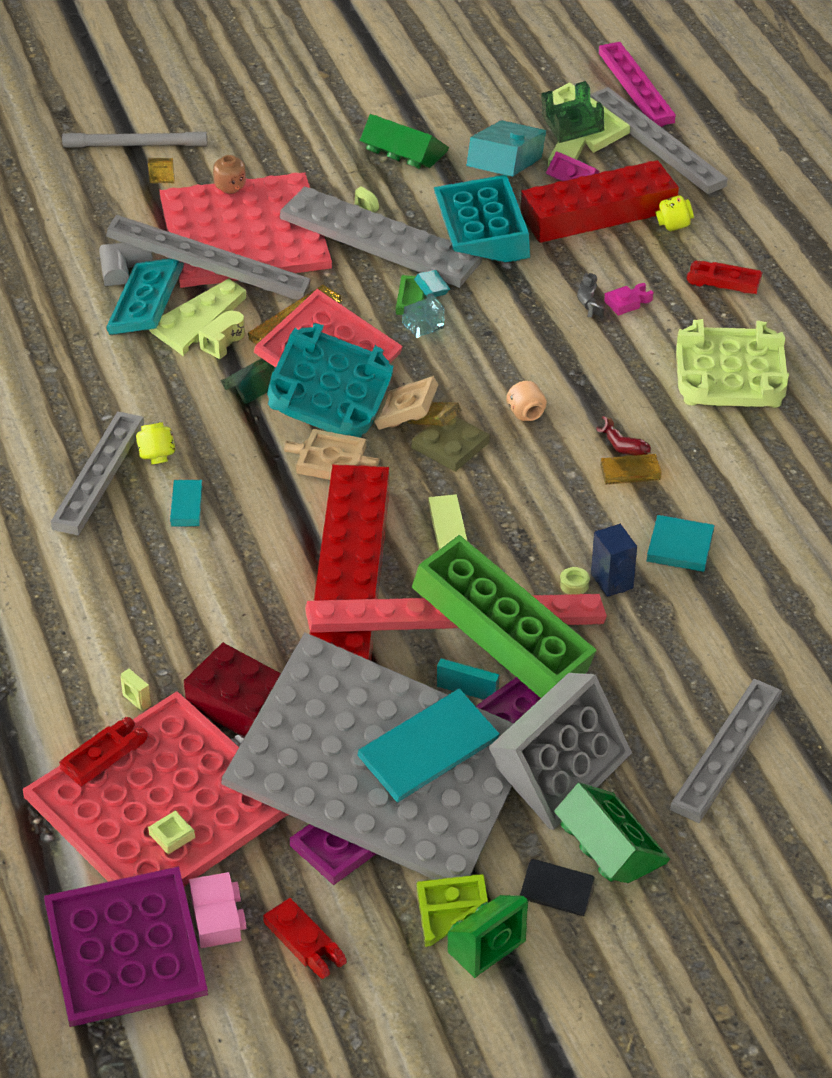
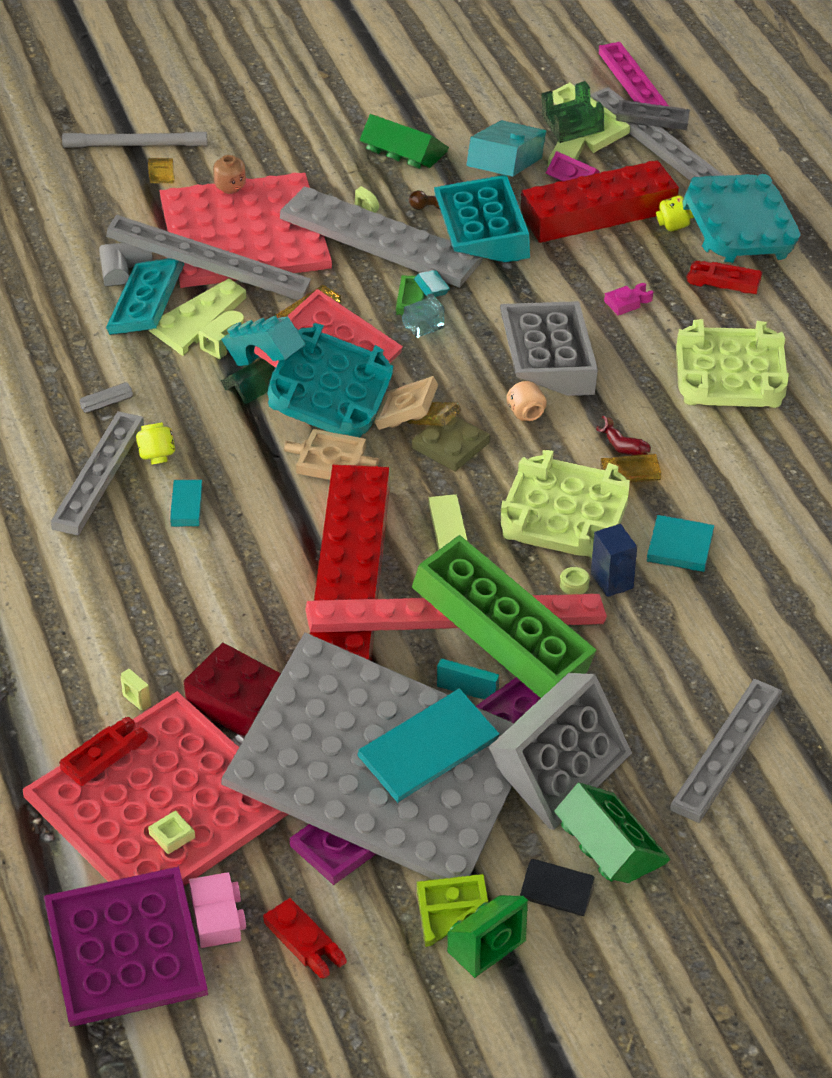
(106, 397): none -> light grey axle
(273, 336): none -> teal arch
(420, 200): none -> reddish brown arm
(551, 346): none -> light grey slope
(562, 504): none -> yellowish green plate
(585, 295): dark grey arm -> none
(652, 114): none -> flat silver tile
(741, 216): none -> teal plate

